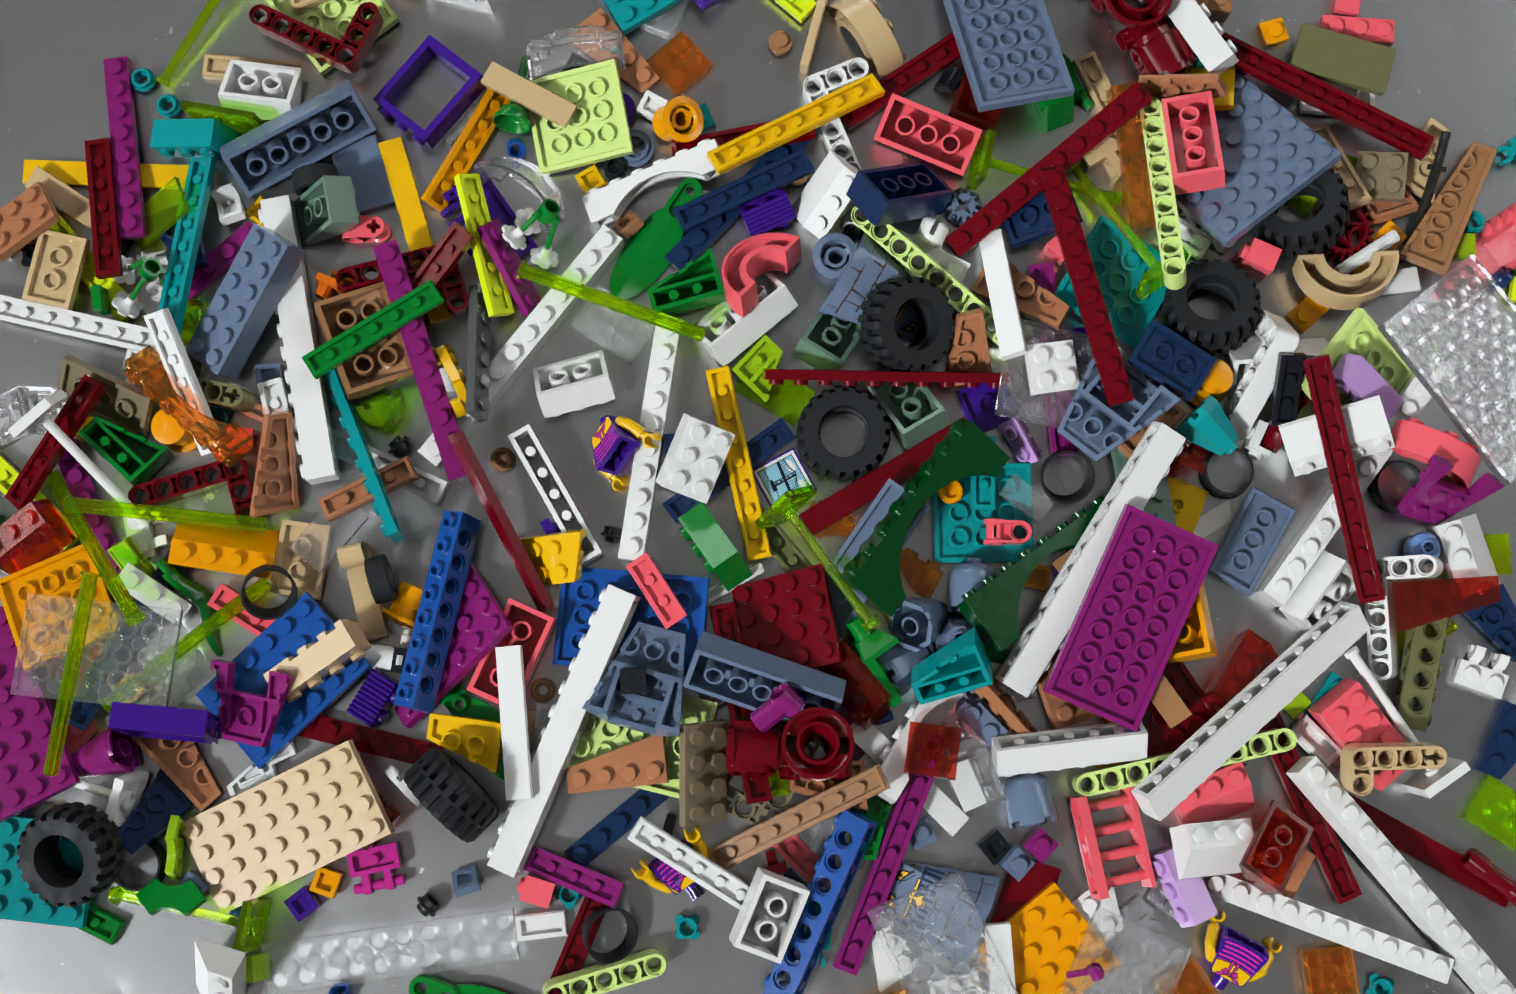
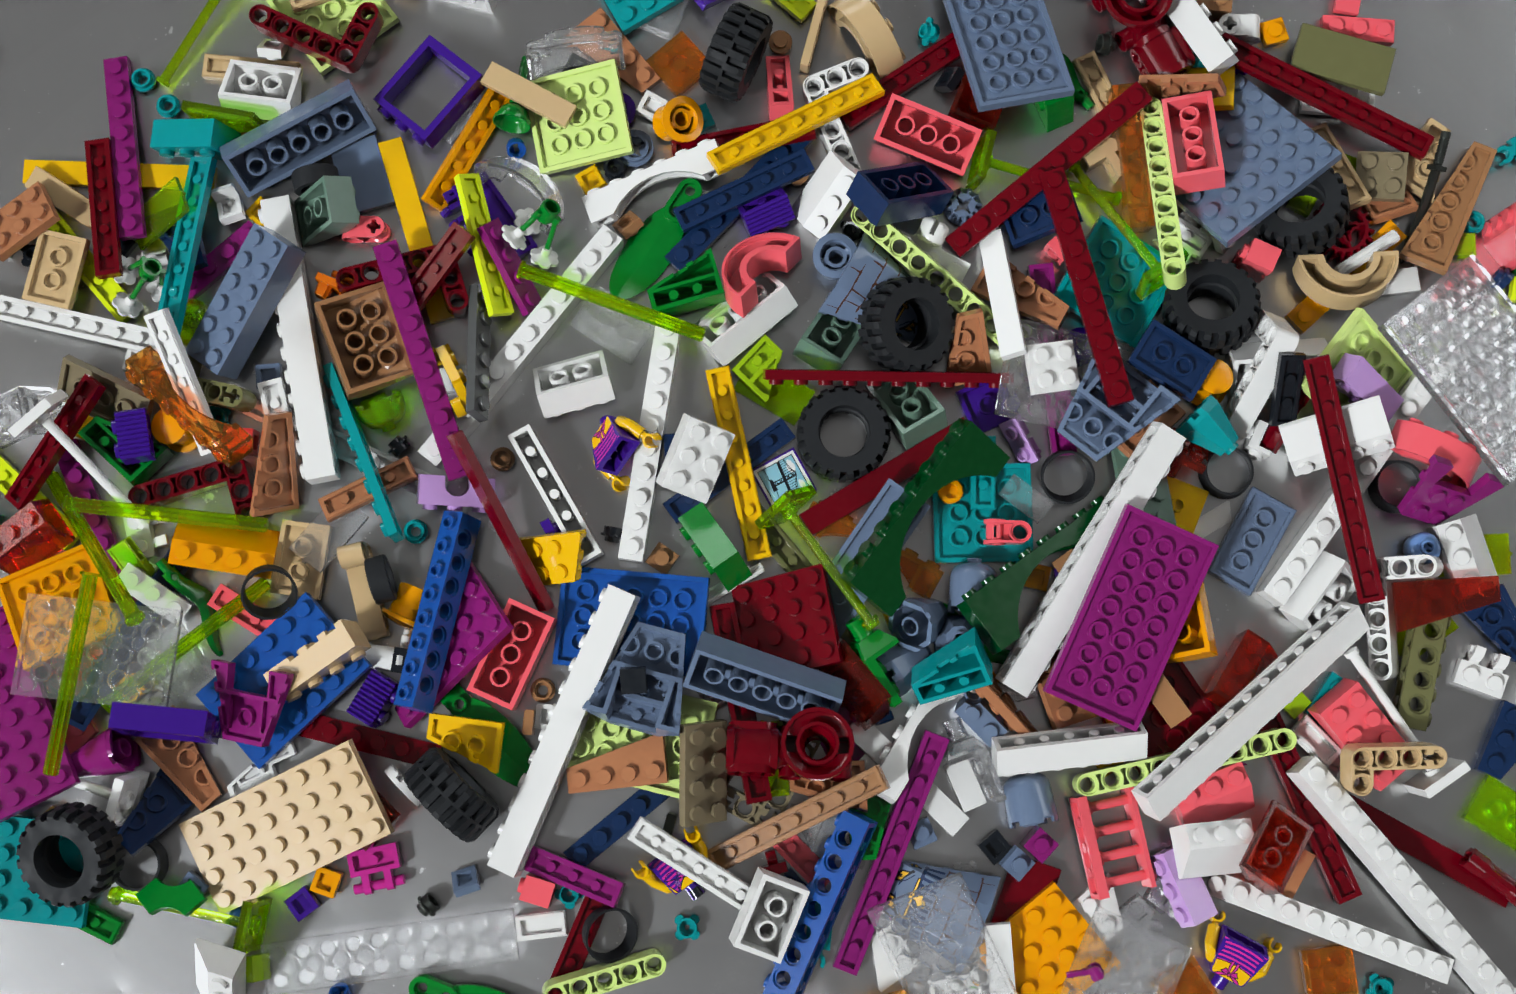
(100, 299): green tile -> none
(133, 436): none -> dark purple brick
(175, 848): lime tile -> none
(271, 49): none -> white plate
(373, 329): green tile -> none
(408, 531): none -> teal plate
(432, 492): none -> lavender arch
(514, 722): white tile -> none
(656, 590): coral plate -> none
(662, 558): none -> medium nougat plate
(735, 52): none -> black tyre
(779, 86): none -> coral slope
(782, 703): magenta piece -> none
(929, 32): none -> teal plate
(947, 739): clear red plate -> none
(1105, 43): none -> pearl dark grey plate
(1242, 26): none -> white piece

